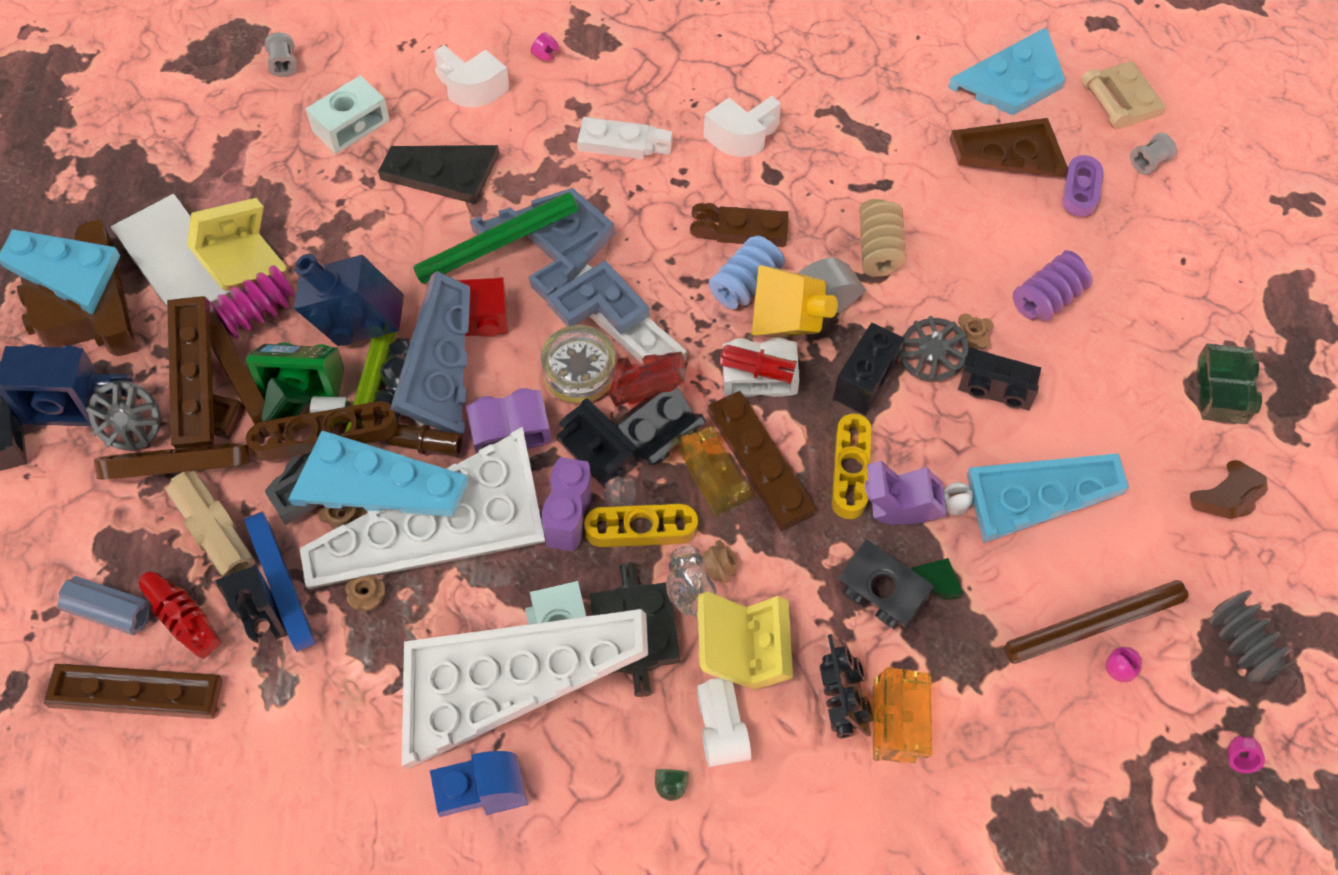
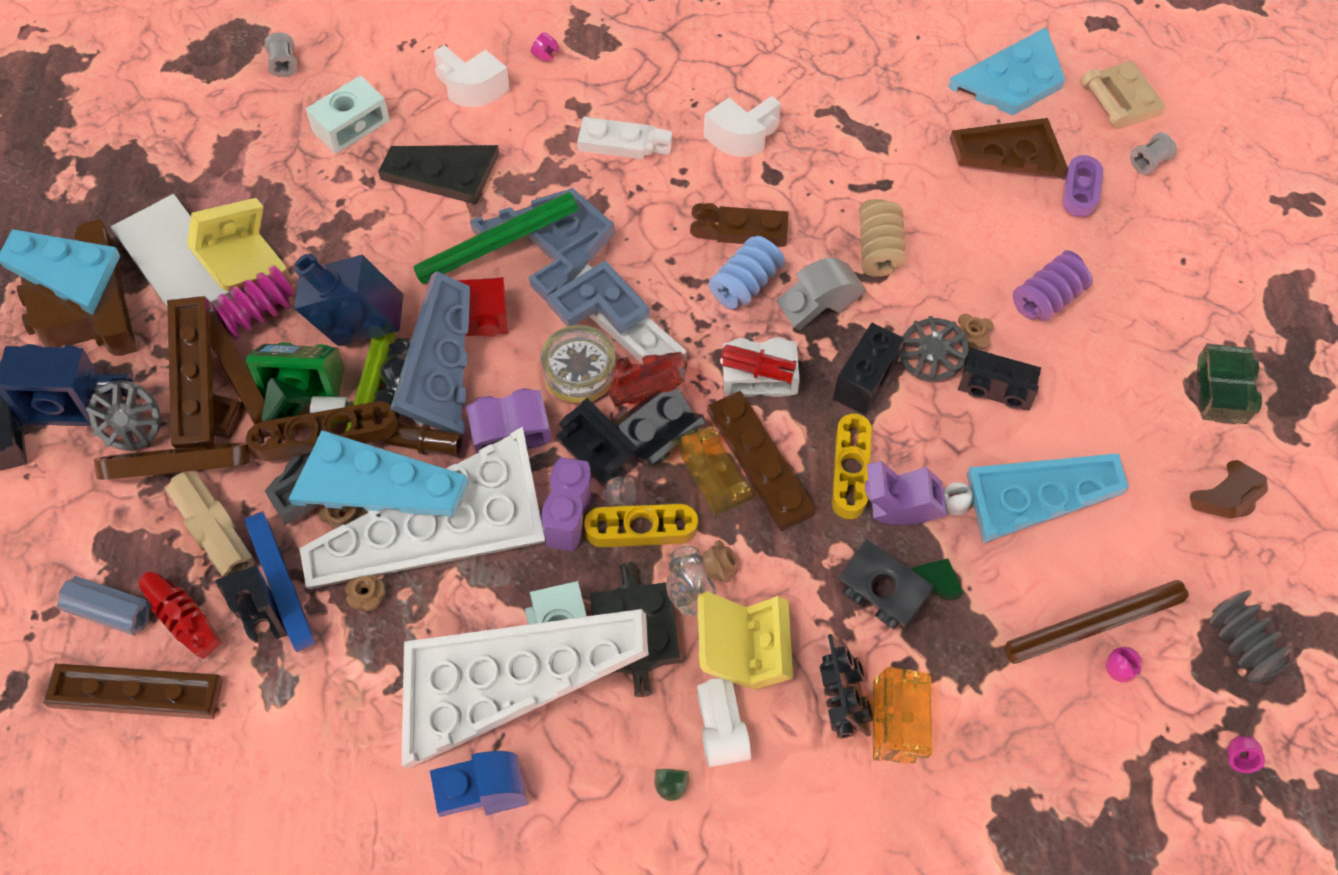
(790, 303): yellow torso -> none

